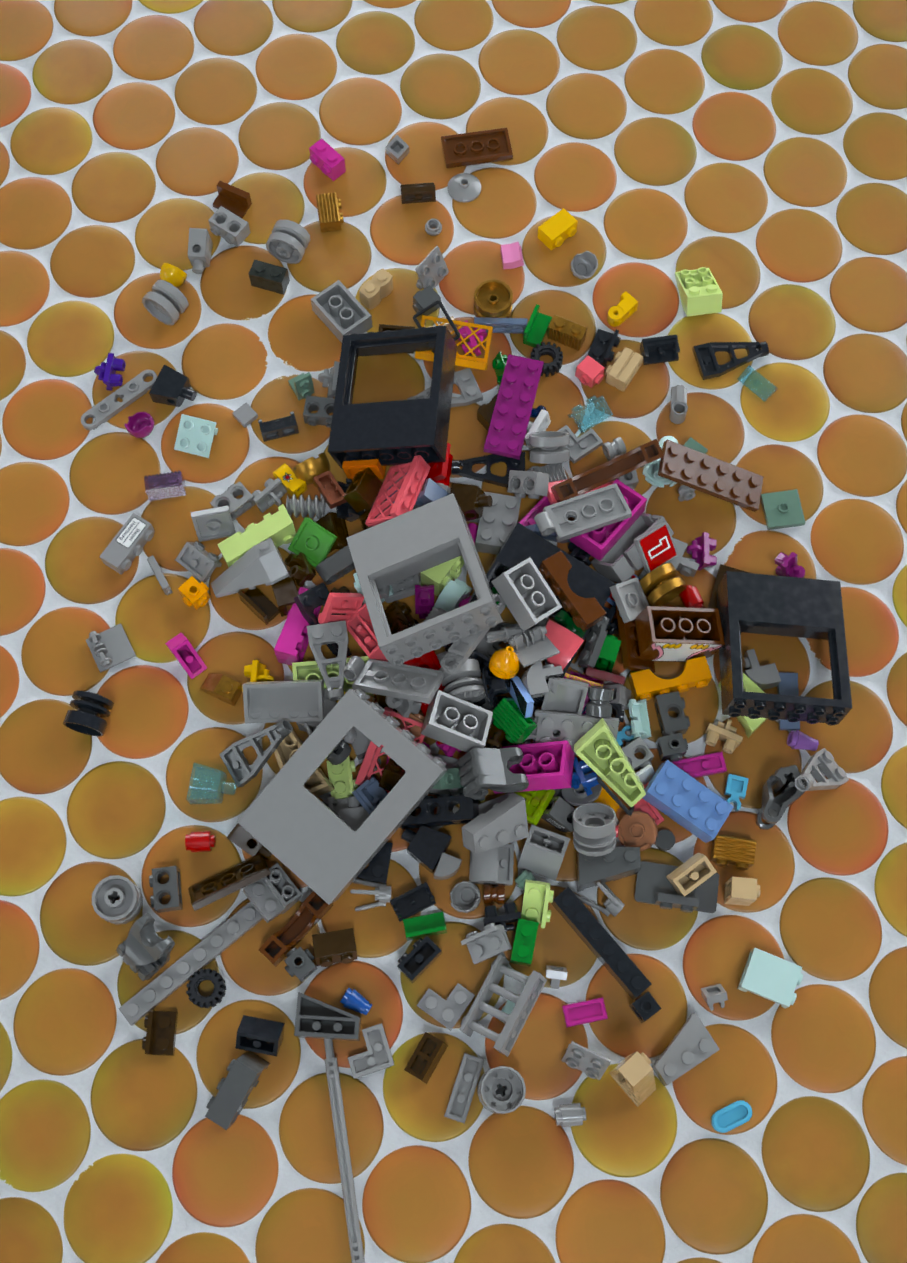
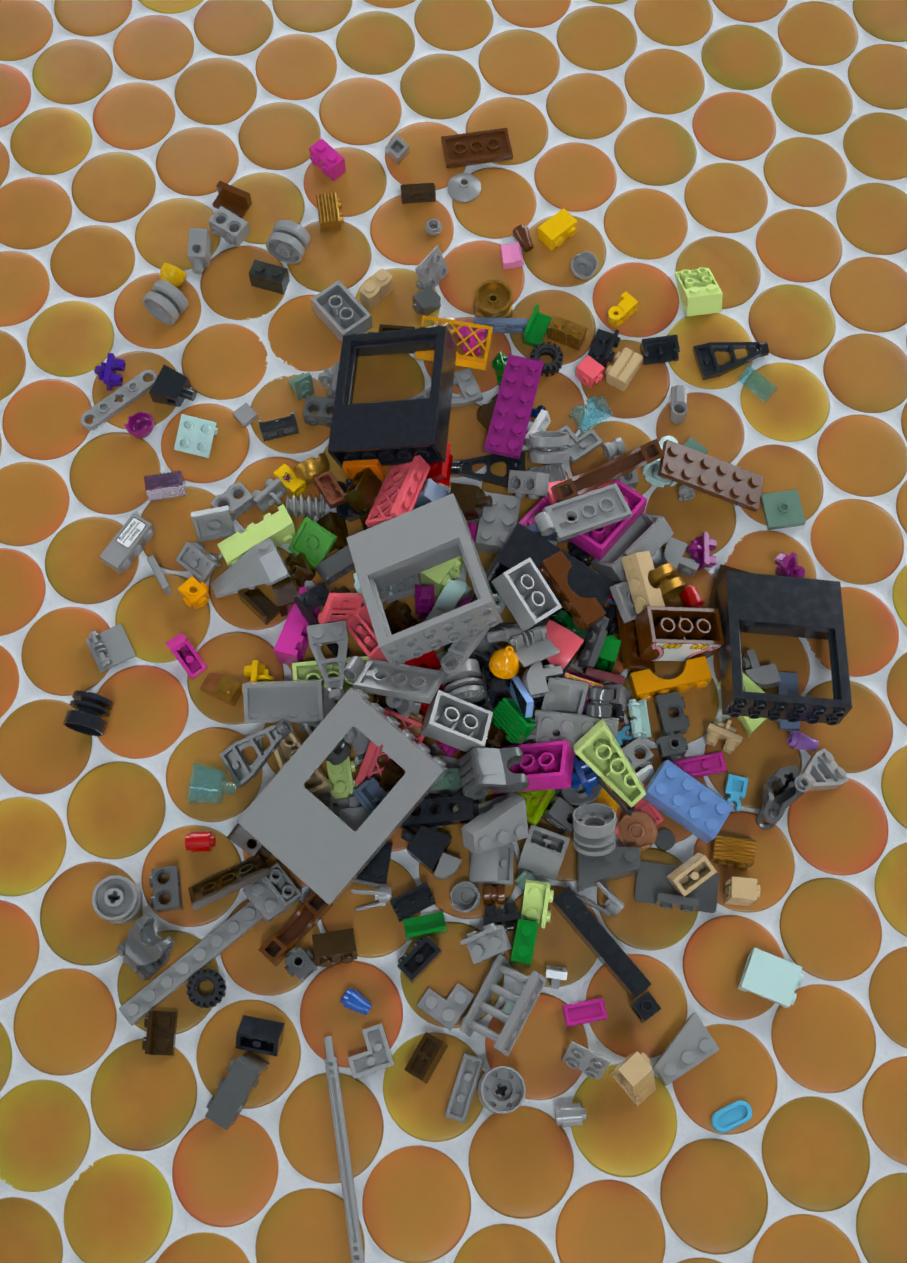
(324, 1021): dark grey wedge -> none
(445, 313): black piece -> none
(522, 235): none -> reddish brown cone
(636, 571): none -> tan arch
(656, 547): red tile -> none
(714, 994): light grey tile -> none

